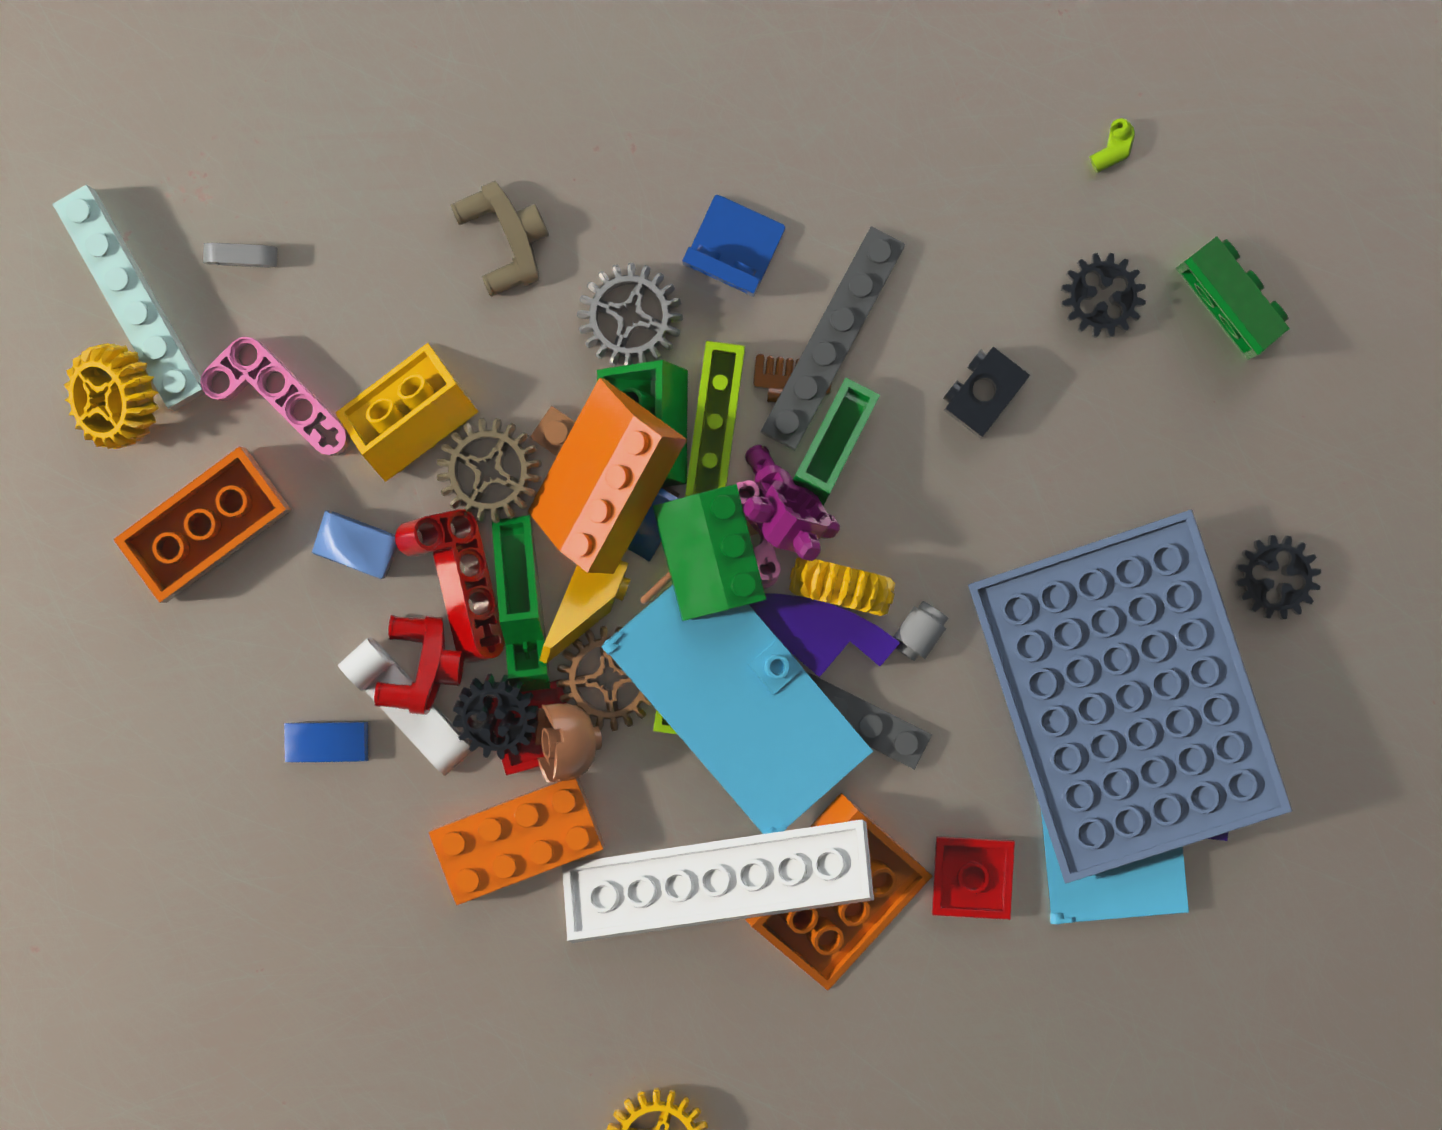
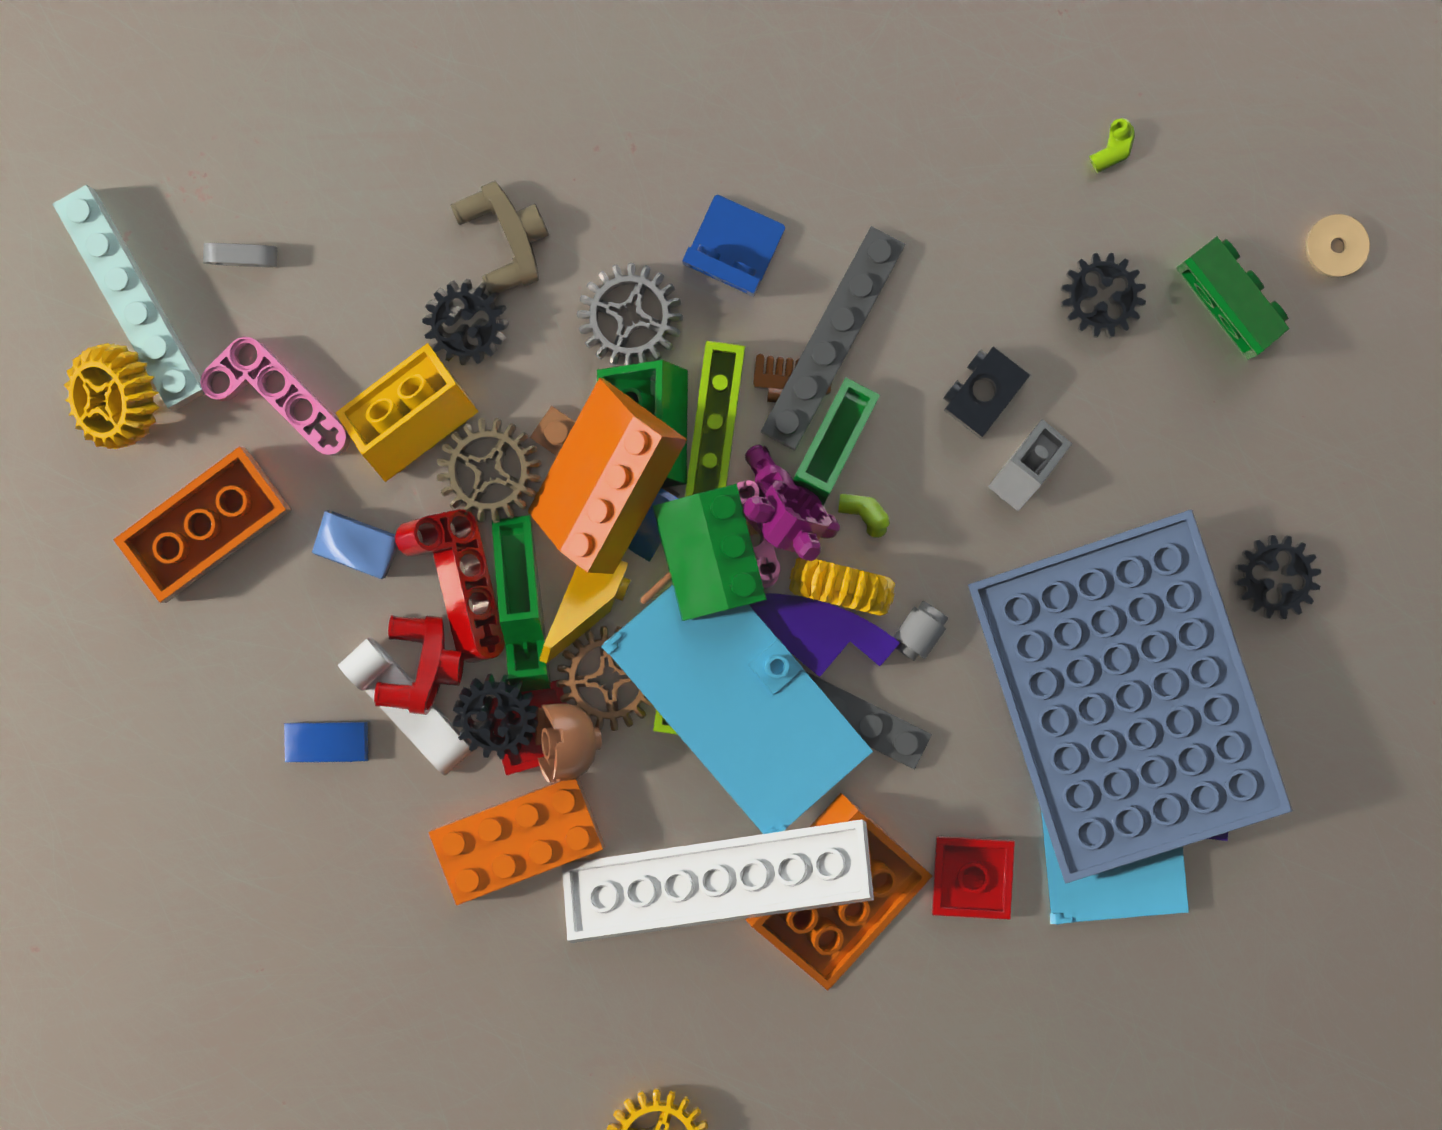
(445, 312): none -> black gear
(869, 510): none -> lime arm
(1030, 465): none -> light grey slope
(1355, 243): none -> tan piece

